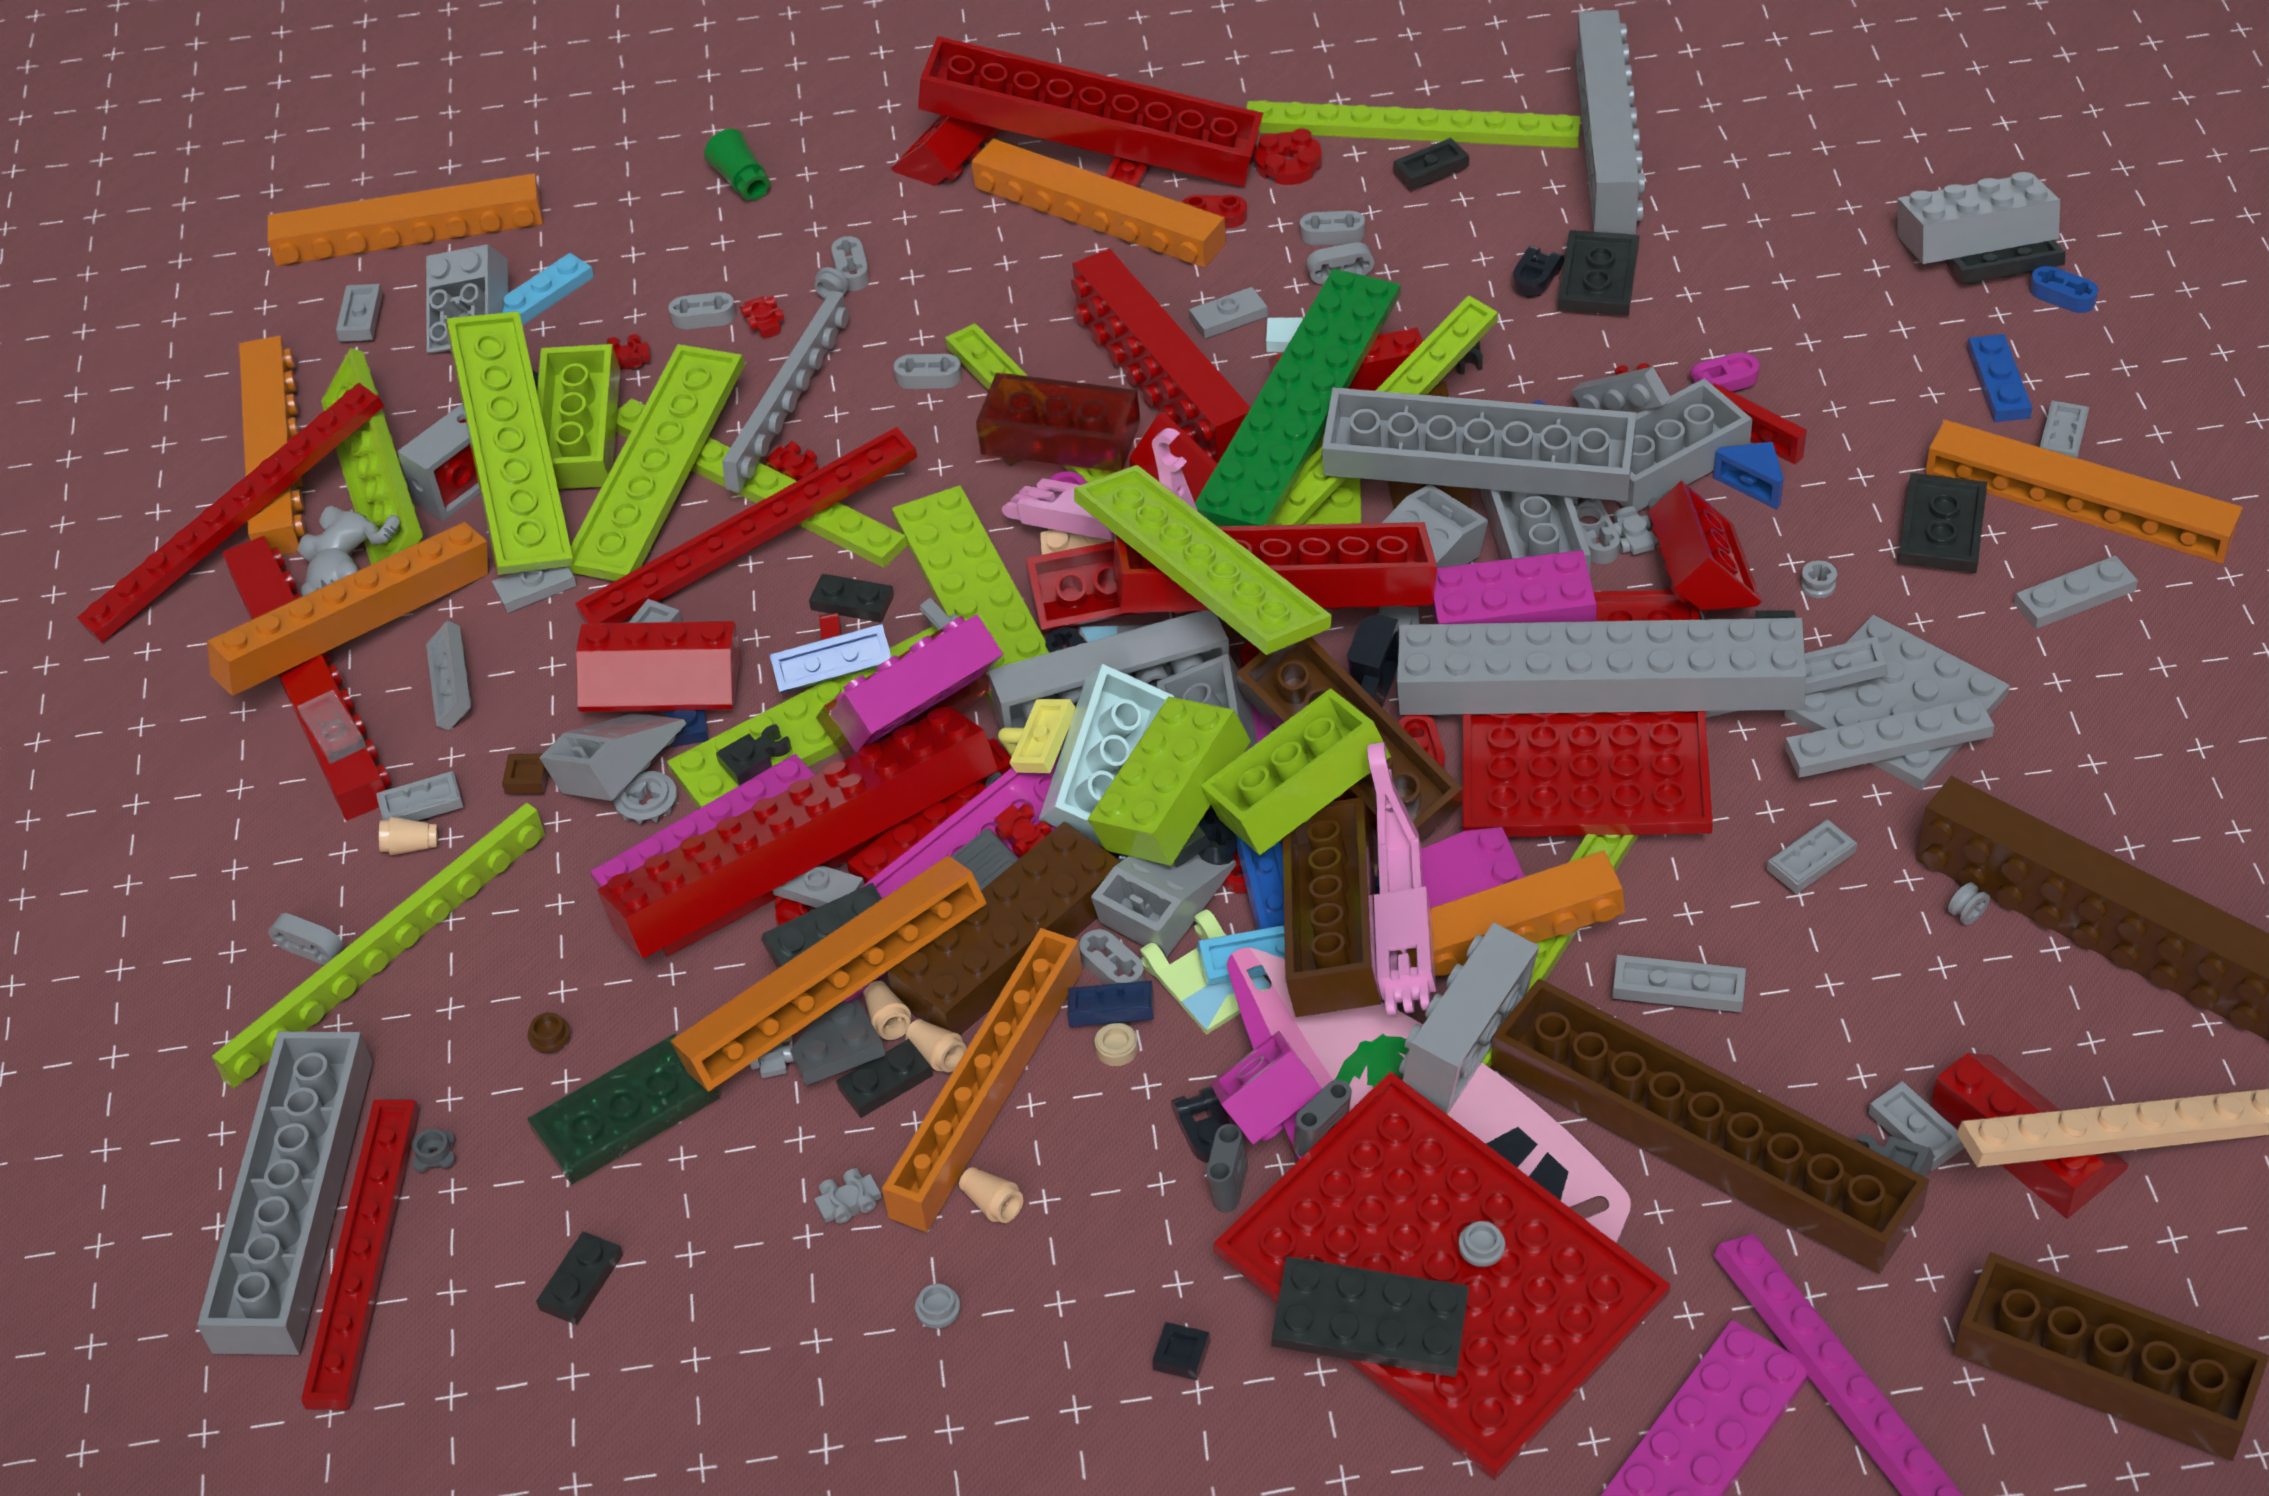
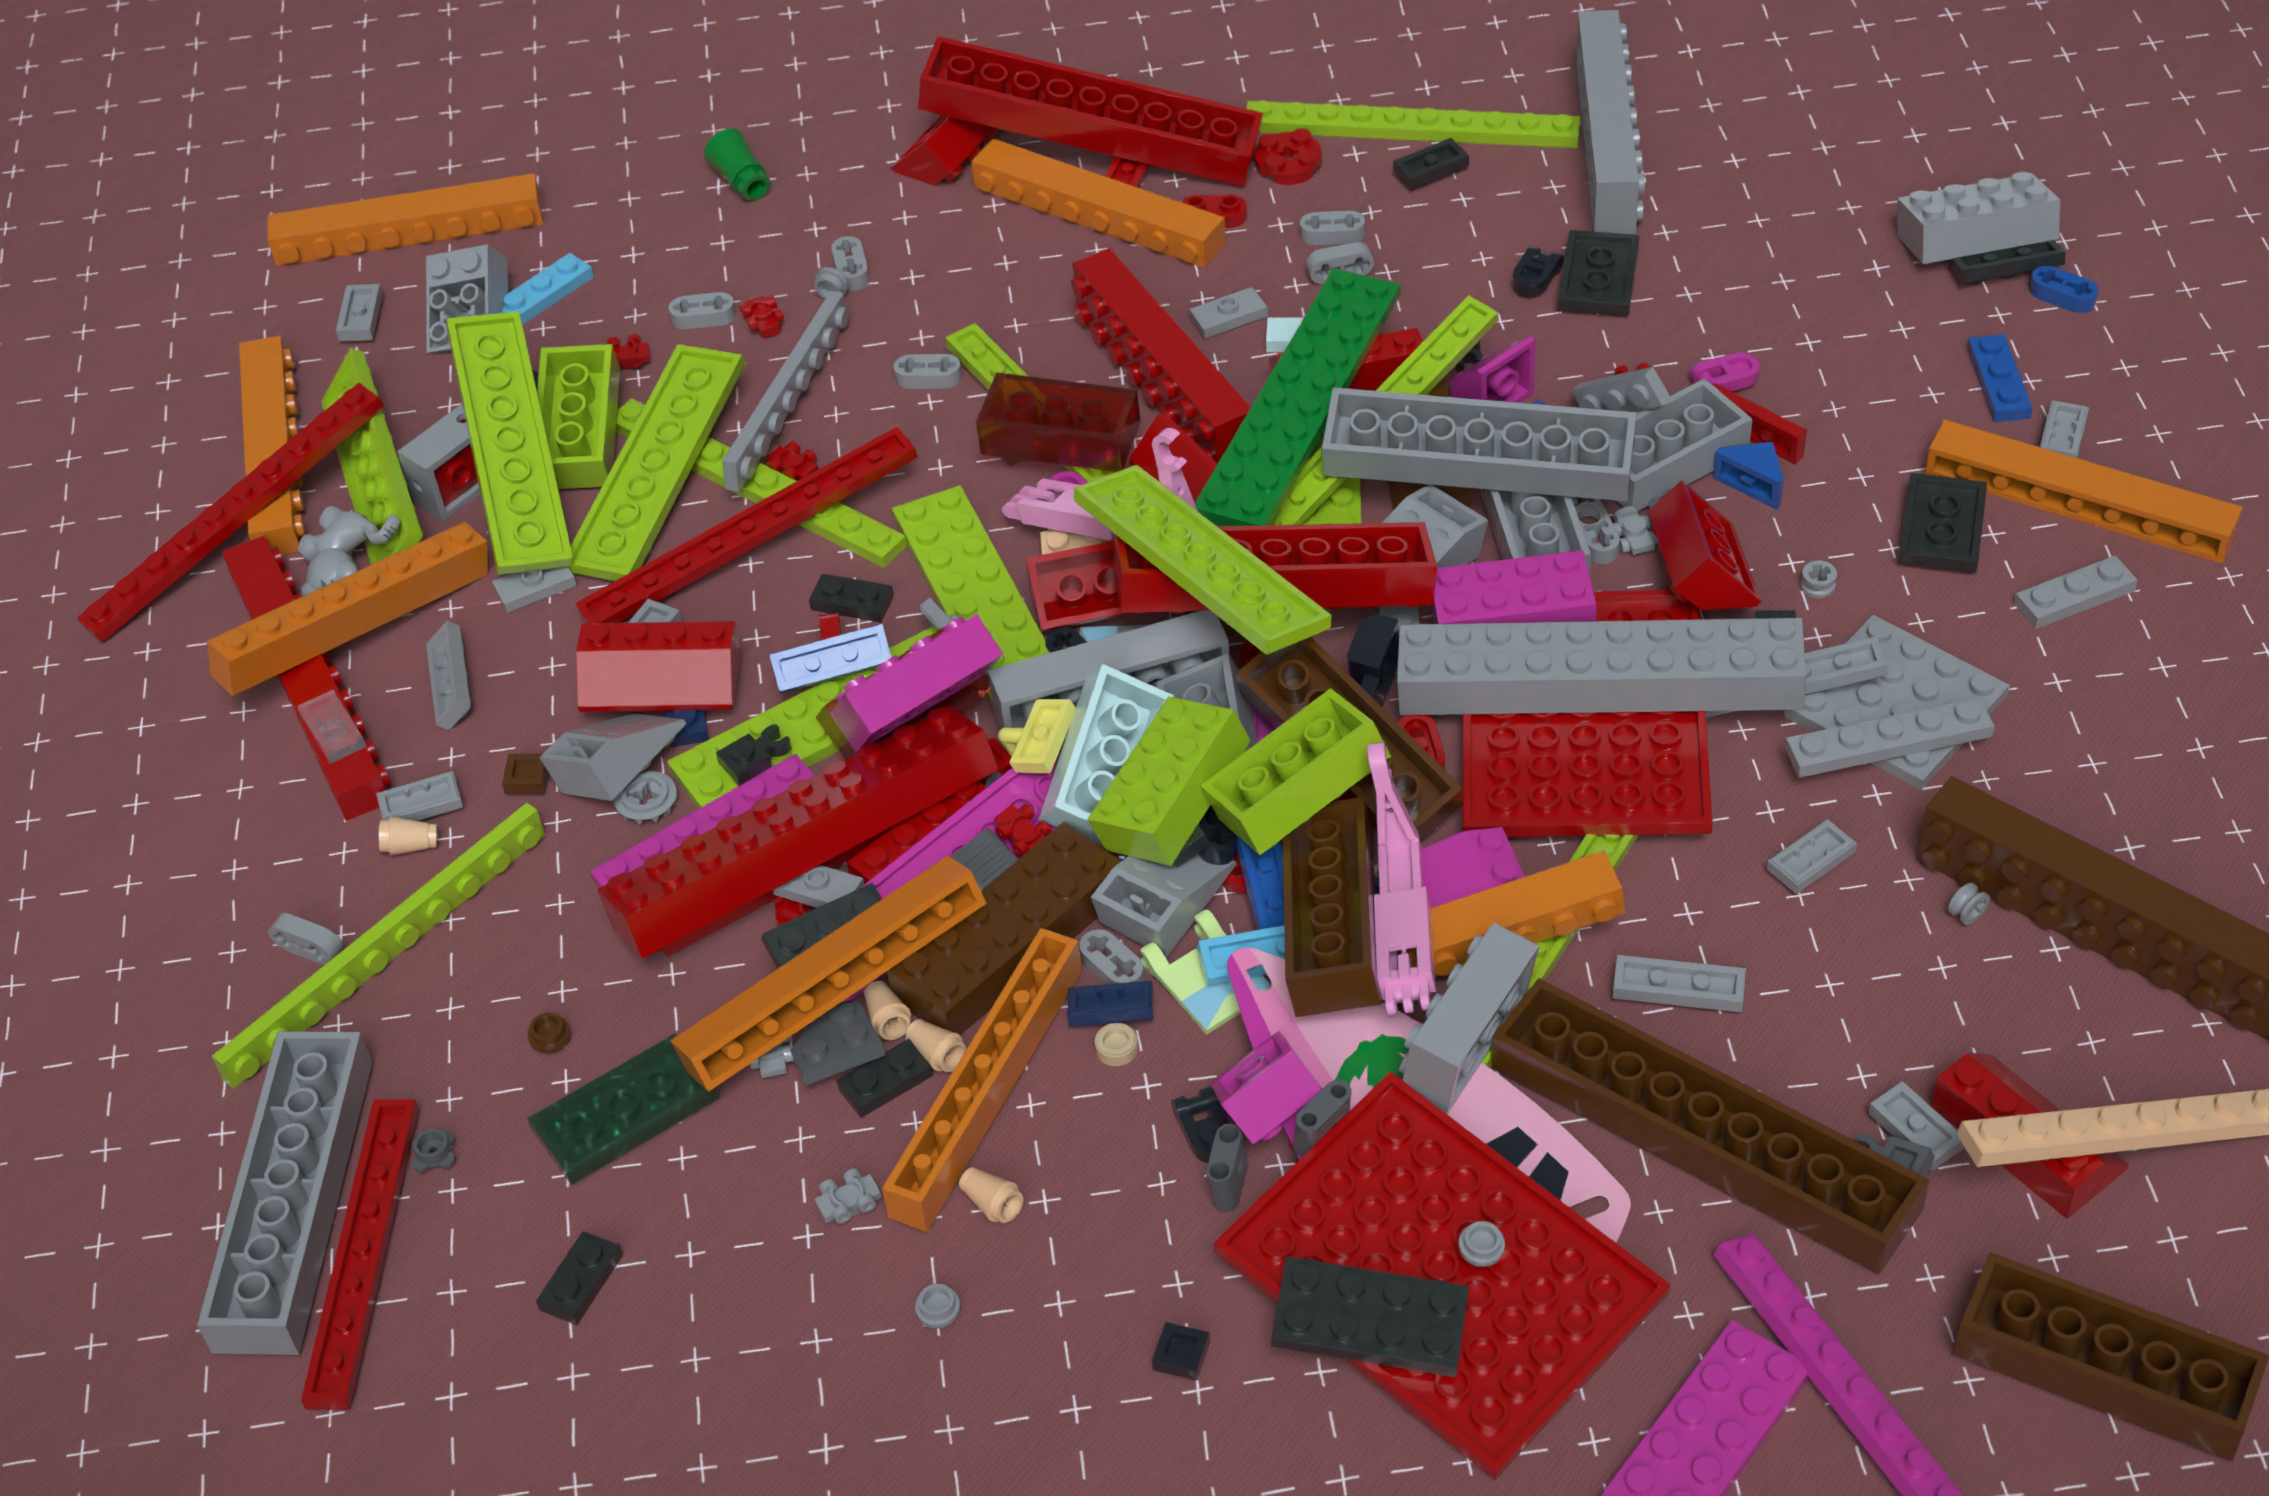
(1500, 376): none -> dark pink slope

